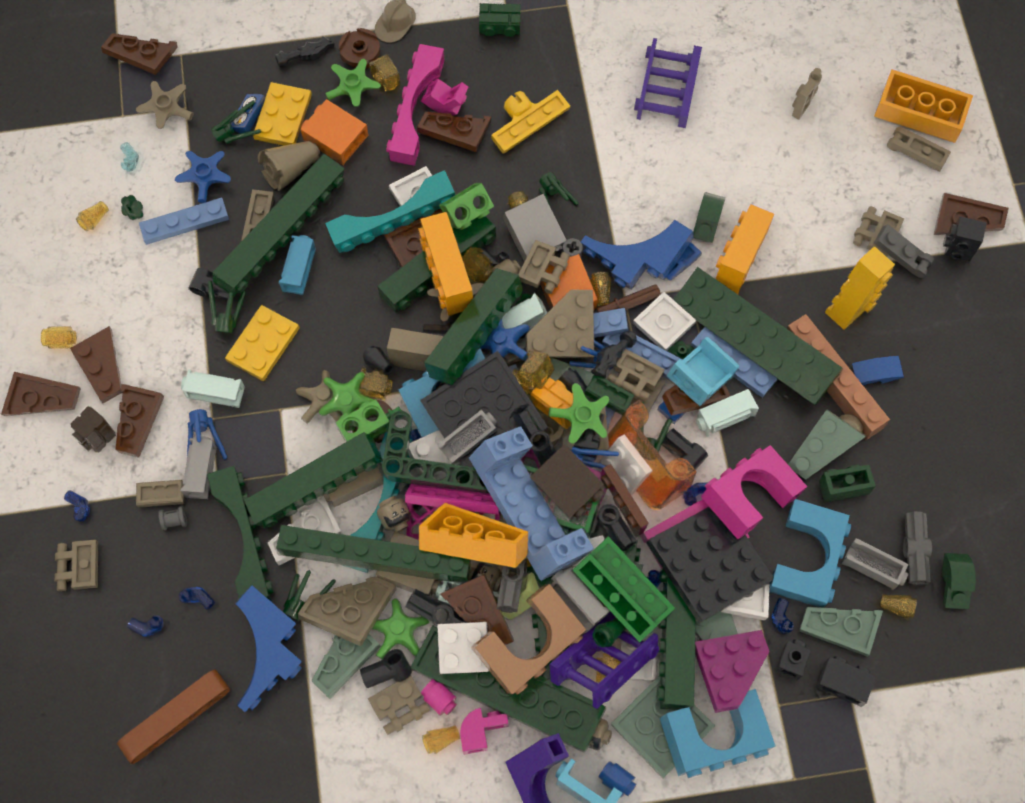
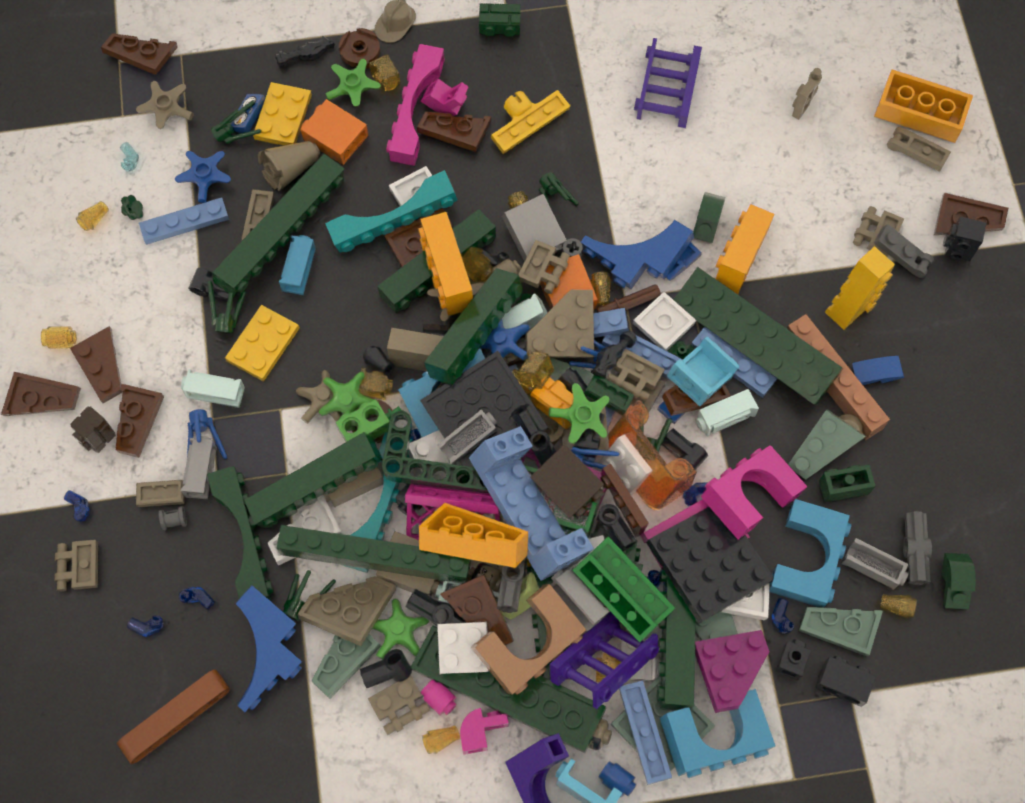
(394, 514): dark tan head -> none
(465, 201): bright green brick -> none
(608, 632): dark green cone -> none
(645, 732): none -> medium blue plate

